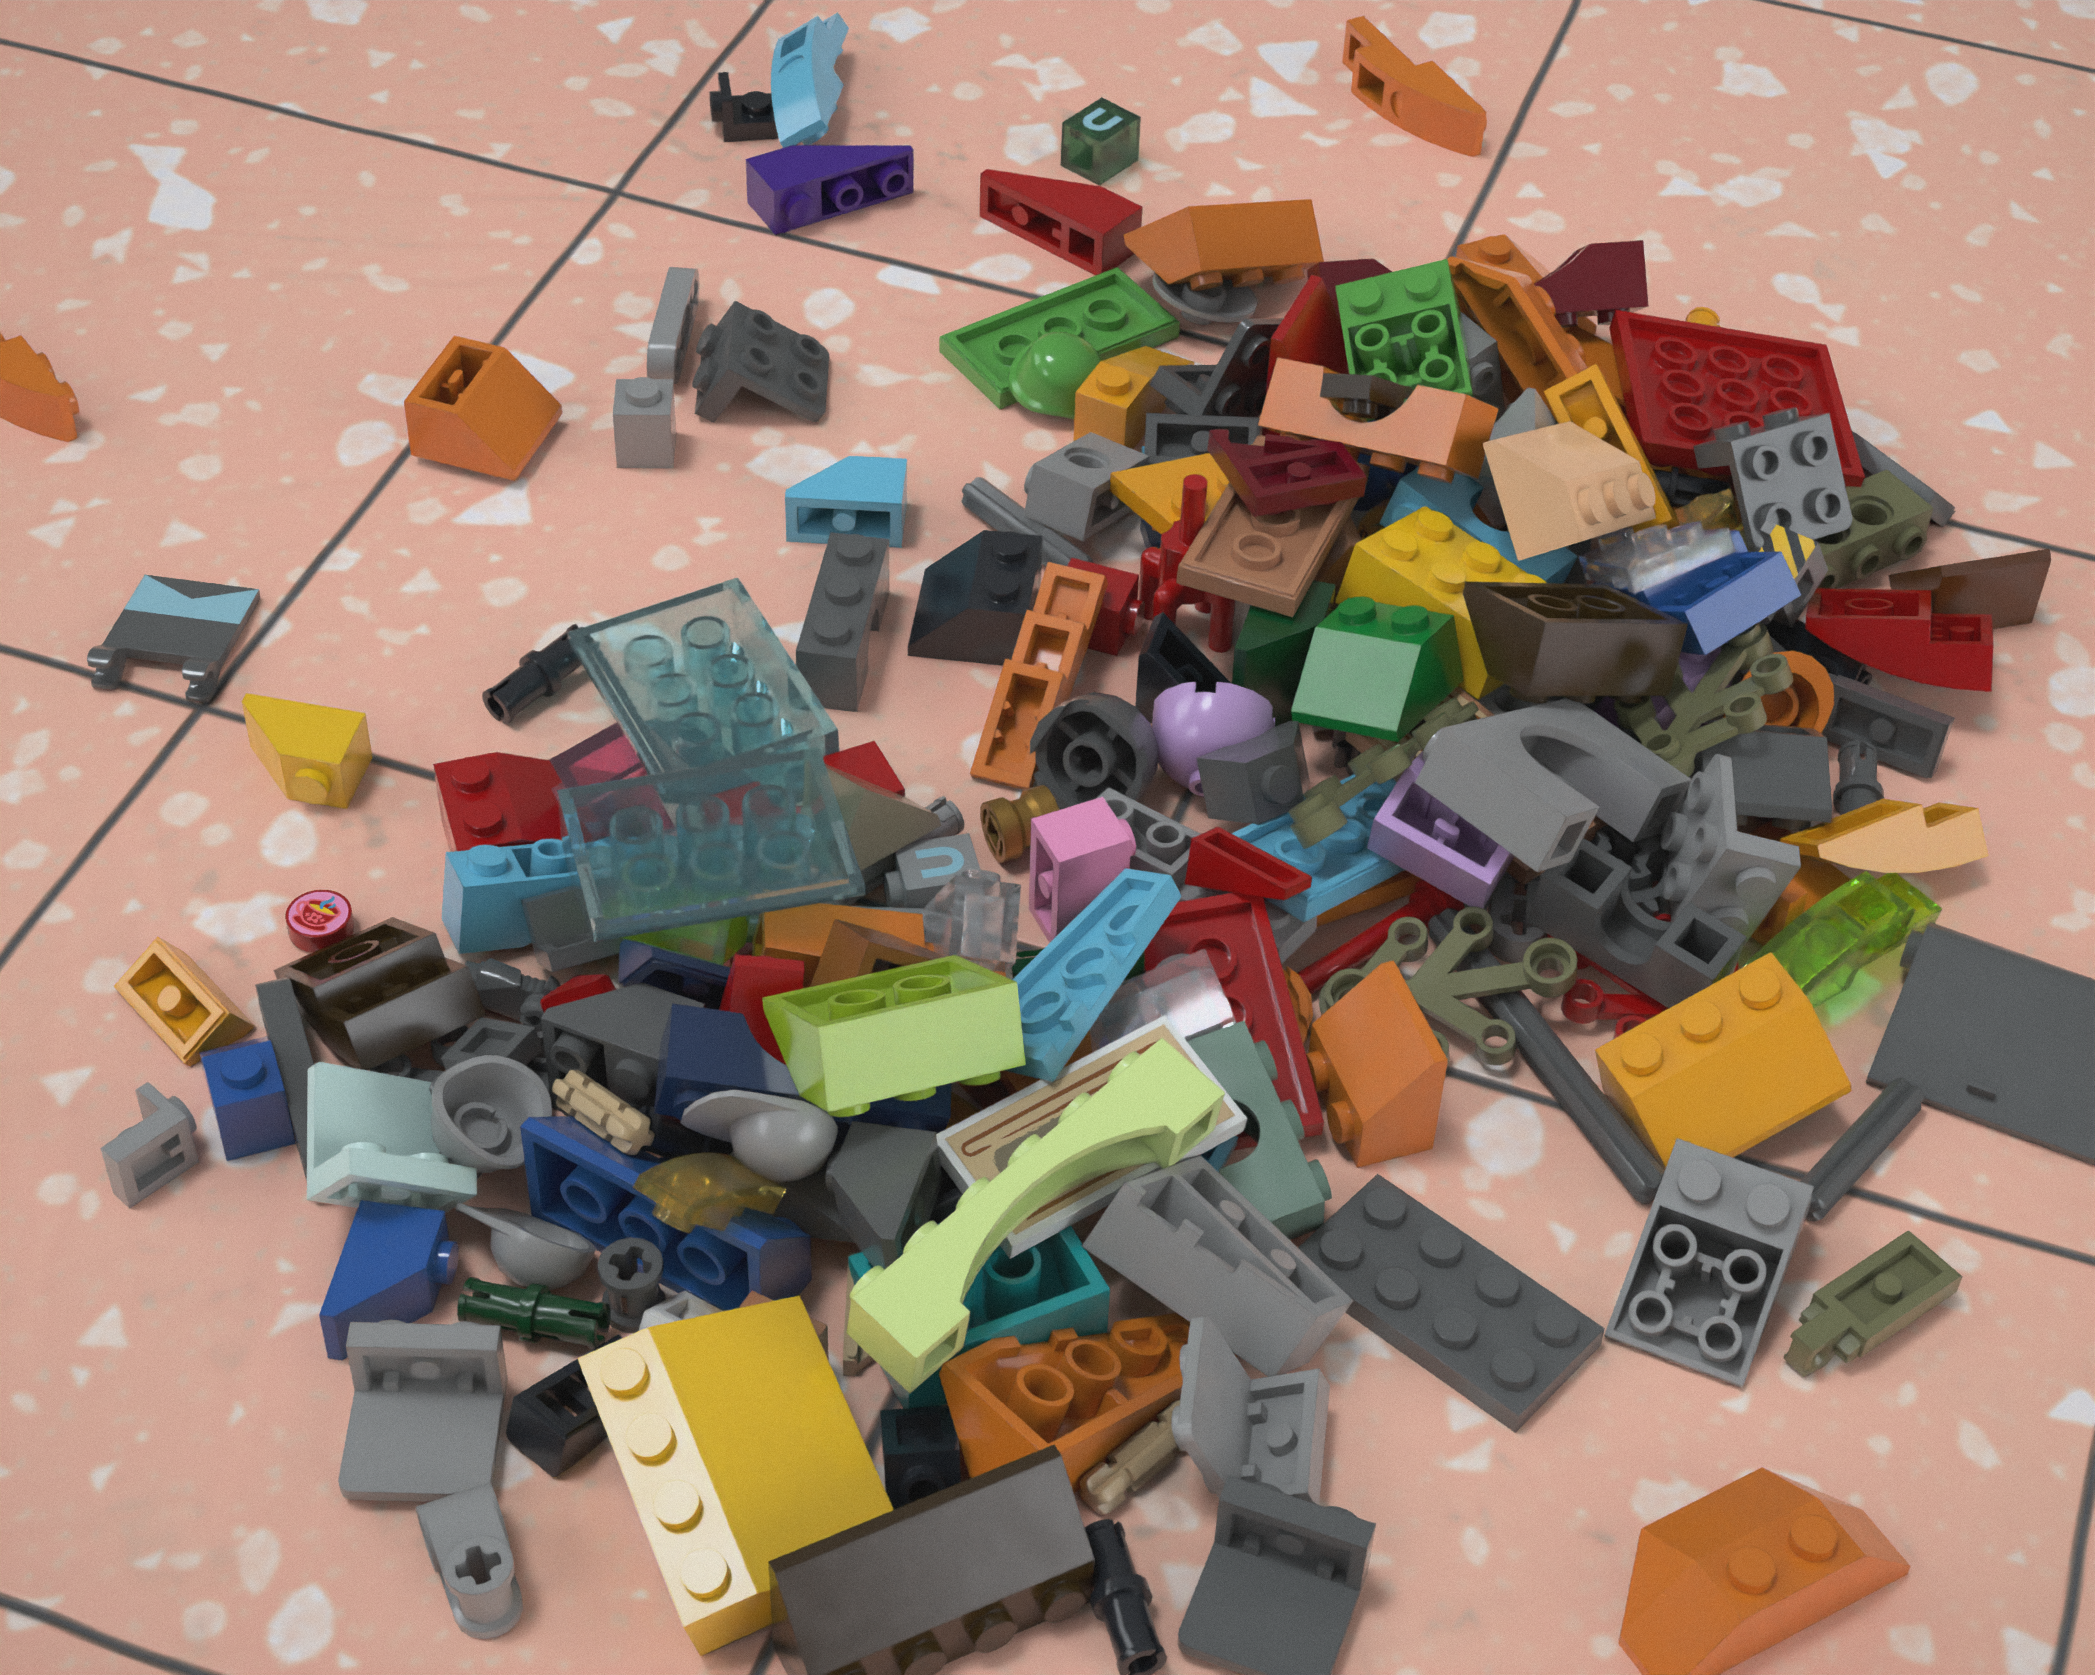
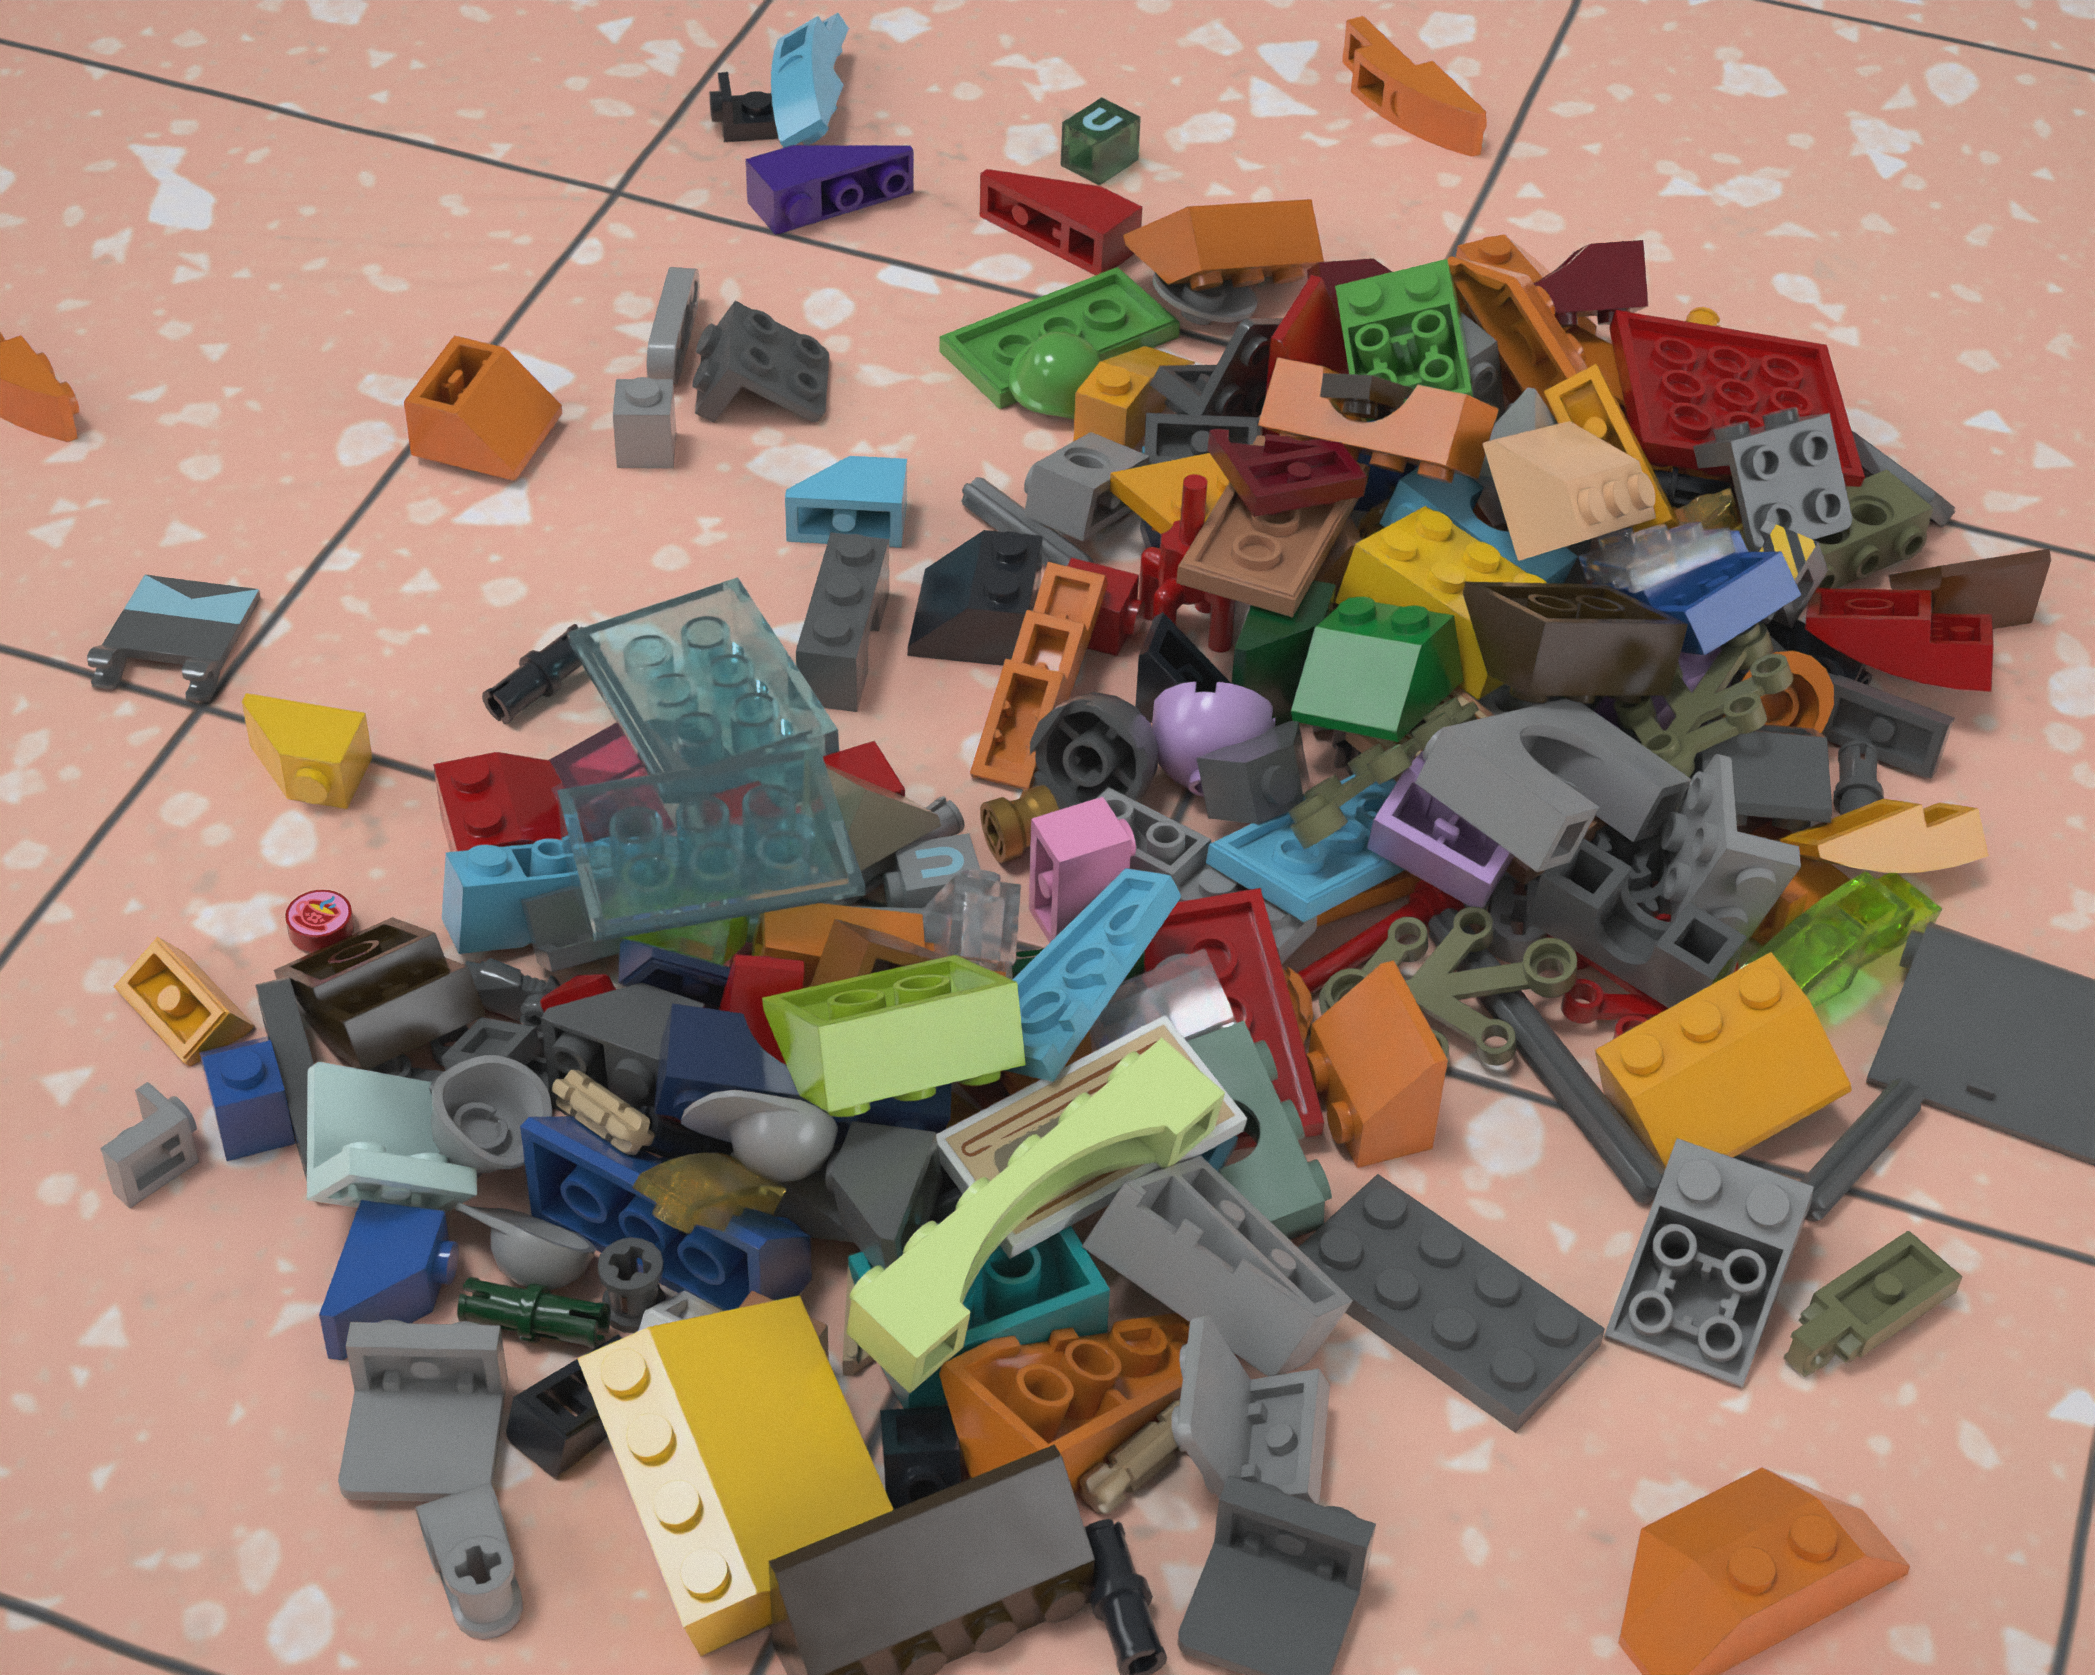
(1233, 865): red piece -> none

